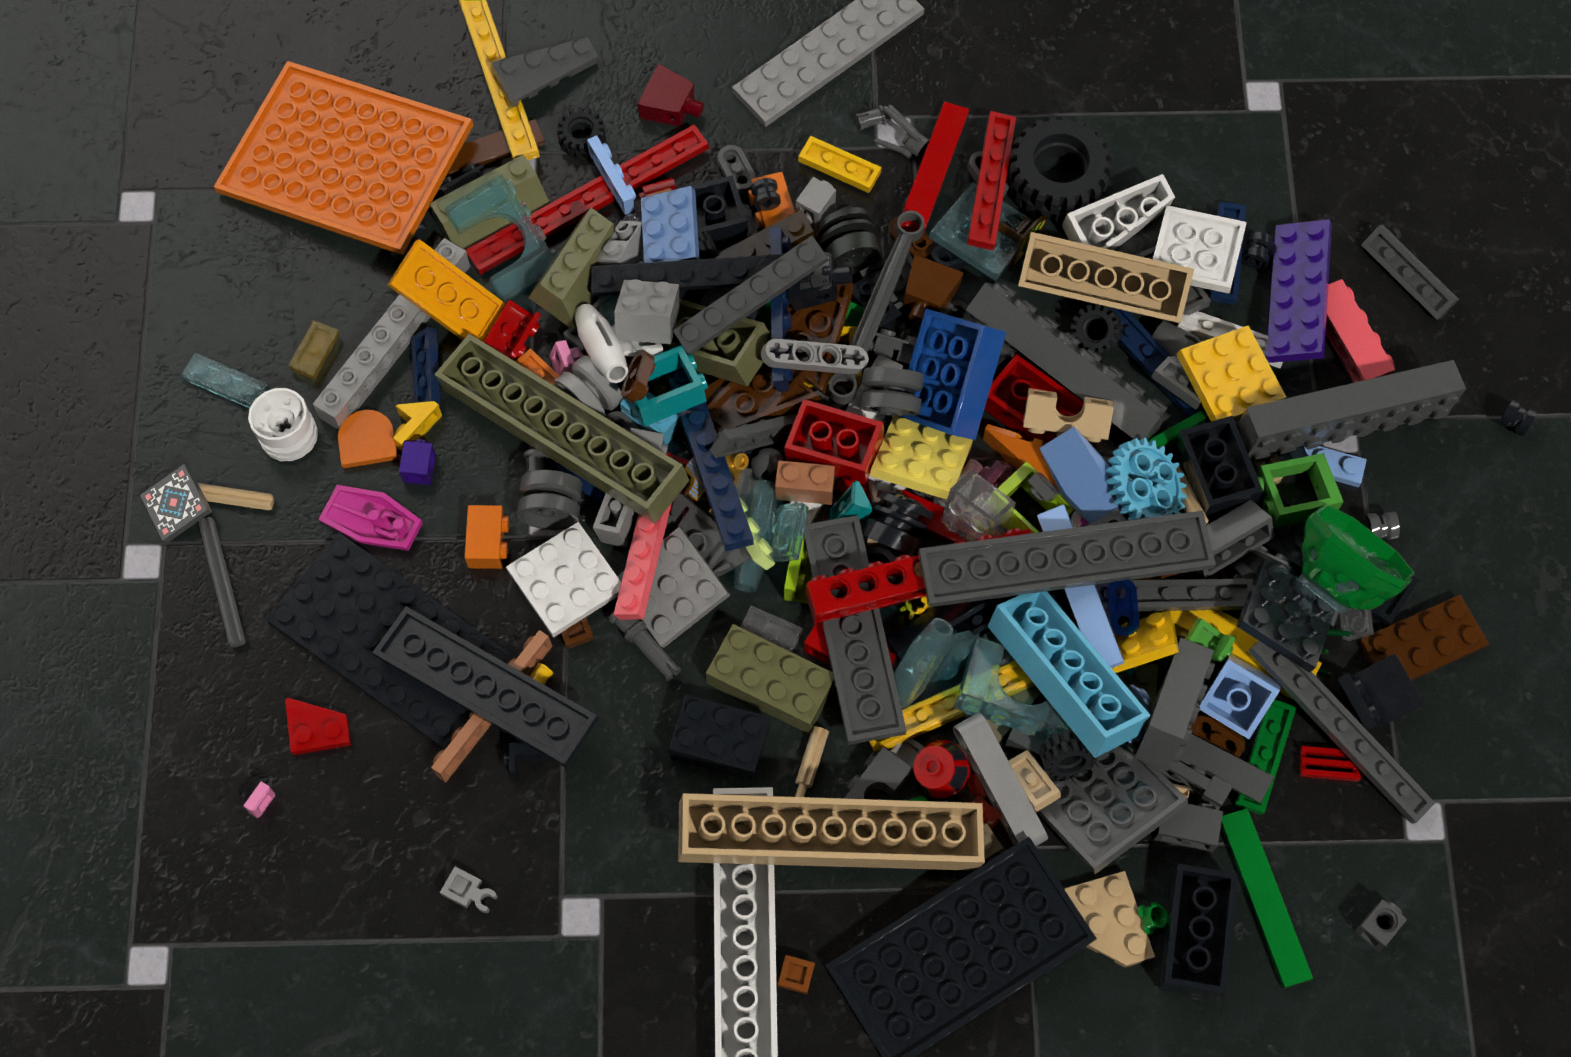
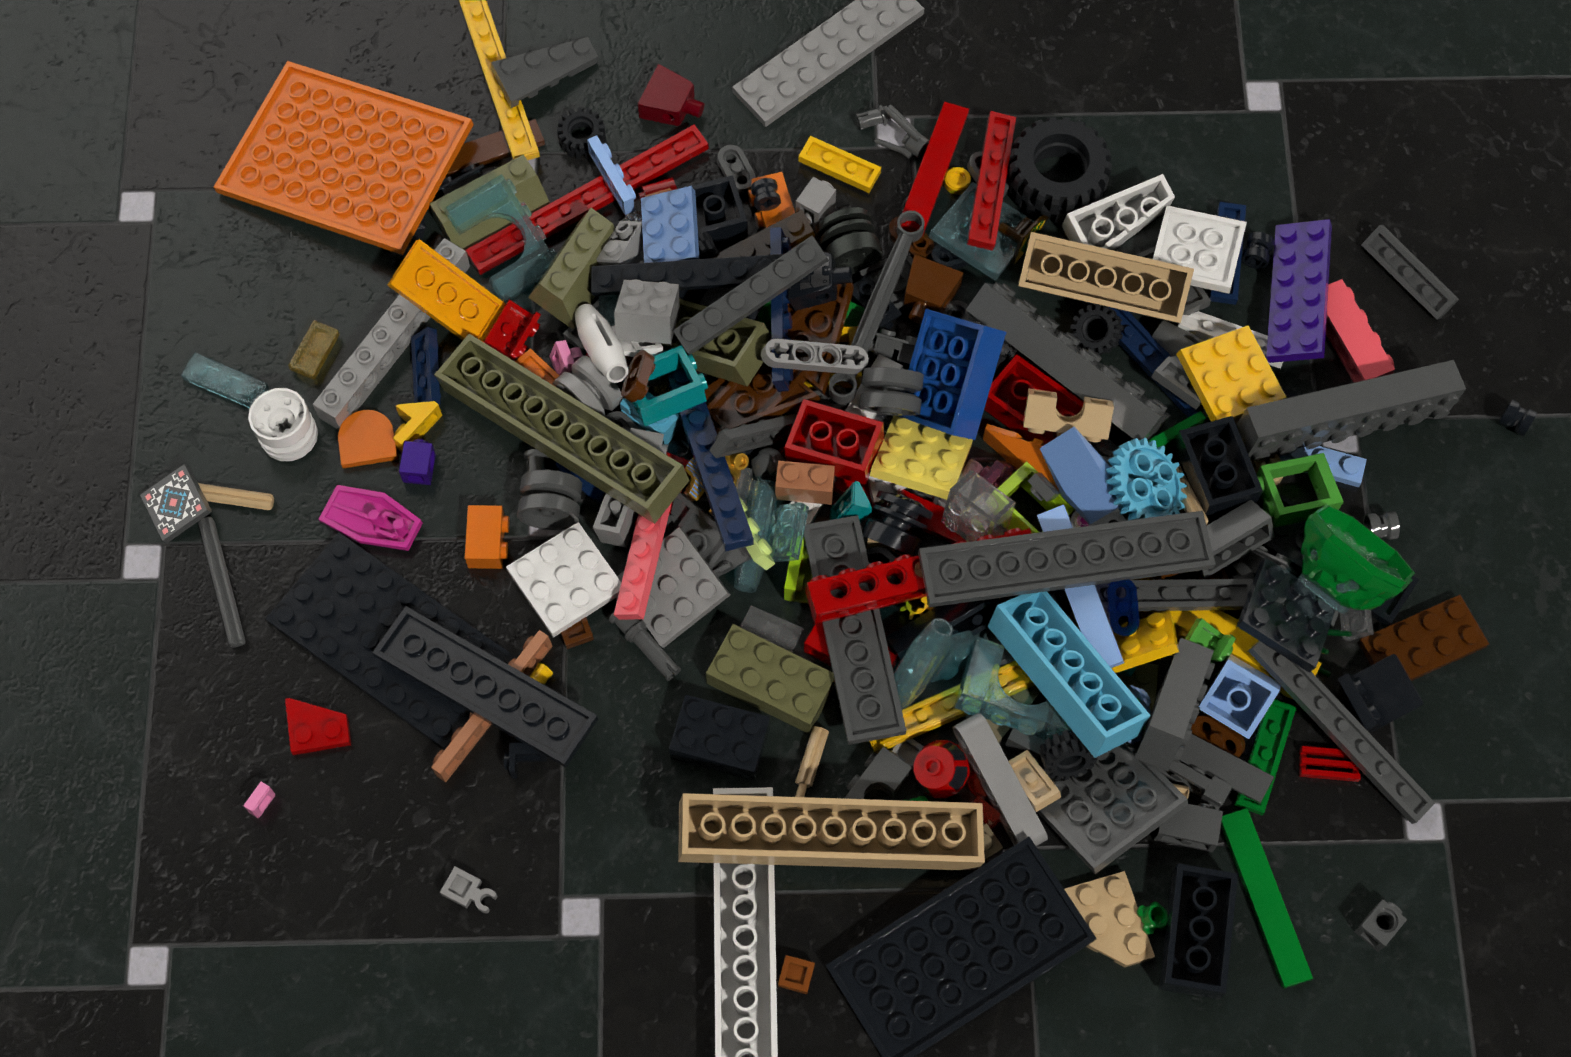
(957, 180): none -> yellow tile

